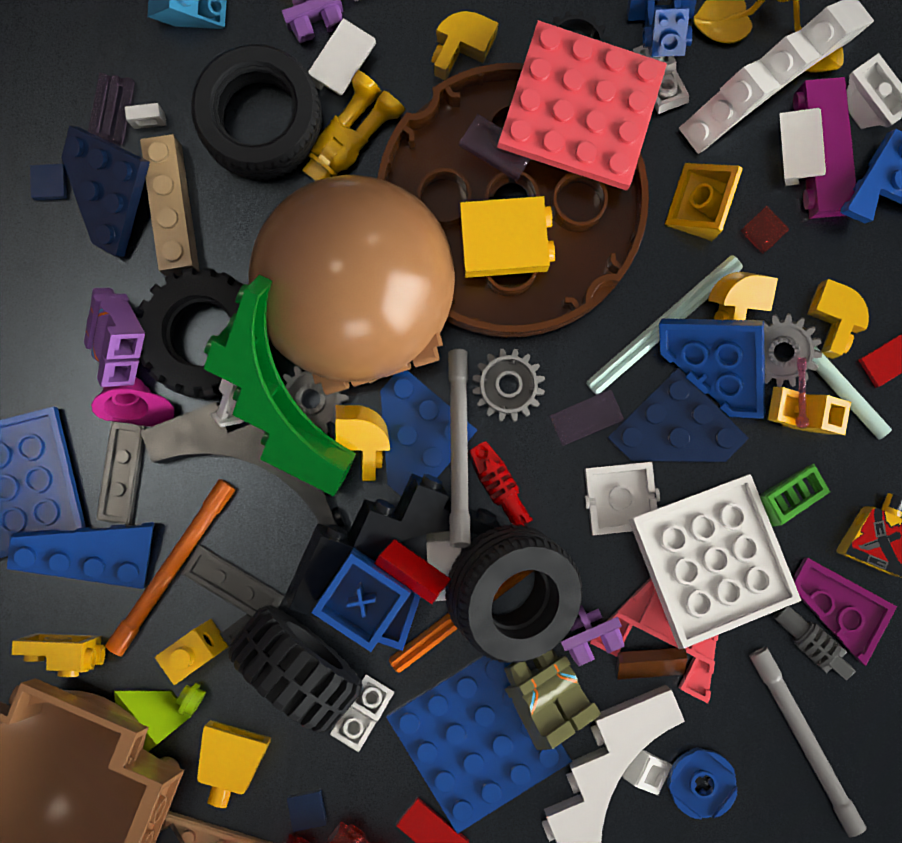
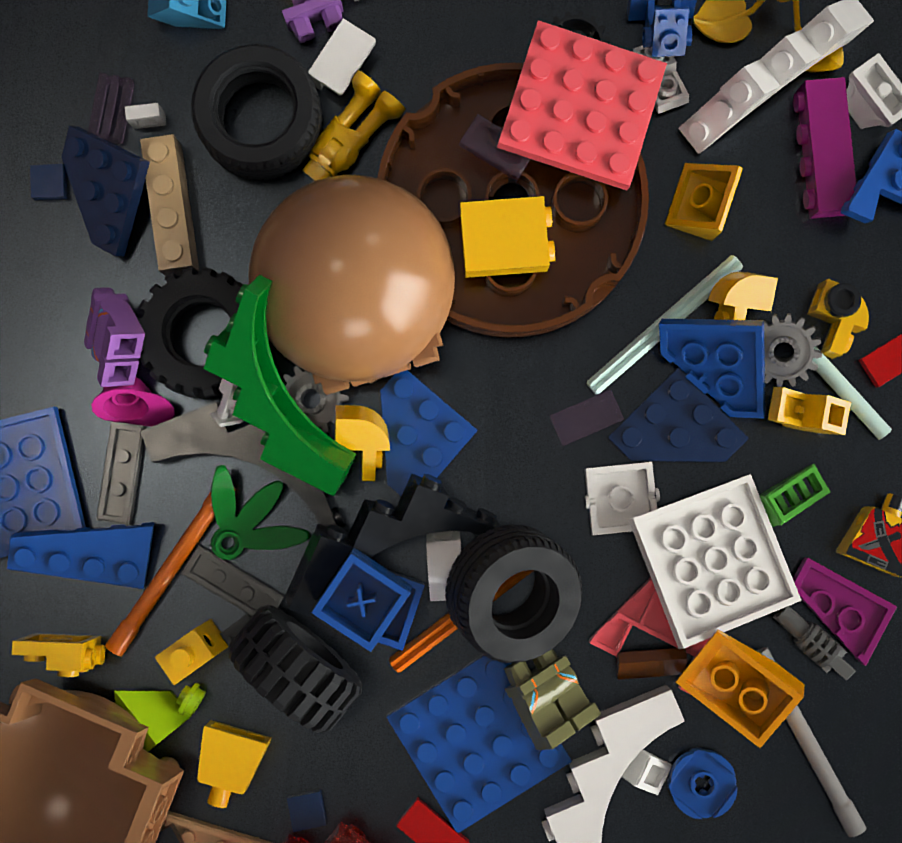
(242, 525): none -> green plant
(363, 714): white slope -> none
(412, 571): red tile -> none
(459, 517): light grey piece -> none
(465, 34): yellow brick -> none
(498, 482): red hinge -> none
(512, 367): light grey gear -> none
(608, 632): medium lavender hips -> none
(742, 687): none -> light orange slope
(764, 229): clear red tile -> none
(802, 145): white panel -> none
(802, 421): clear pink hinge -> none
(842, 300): none -> black tile

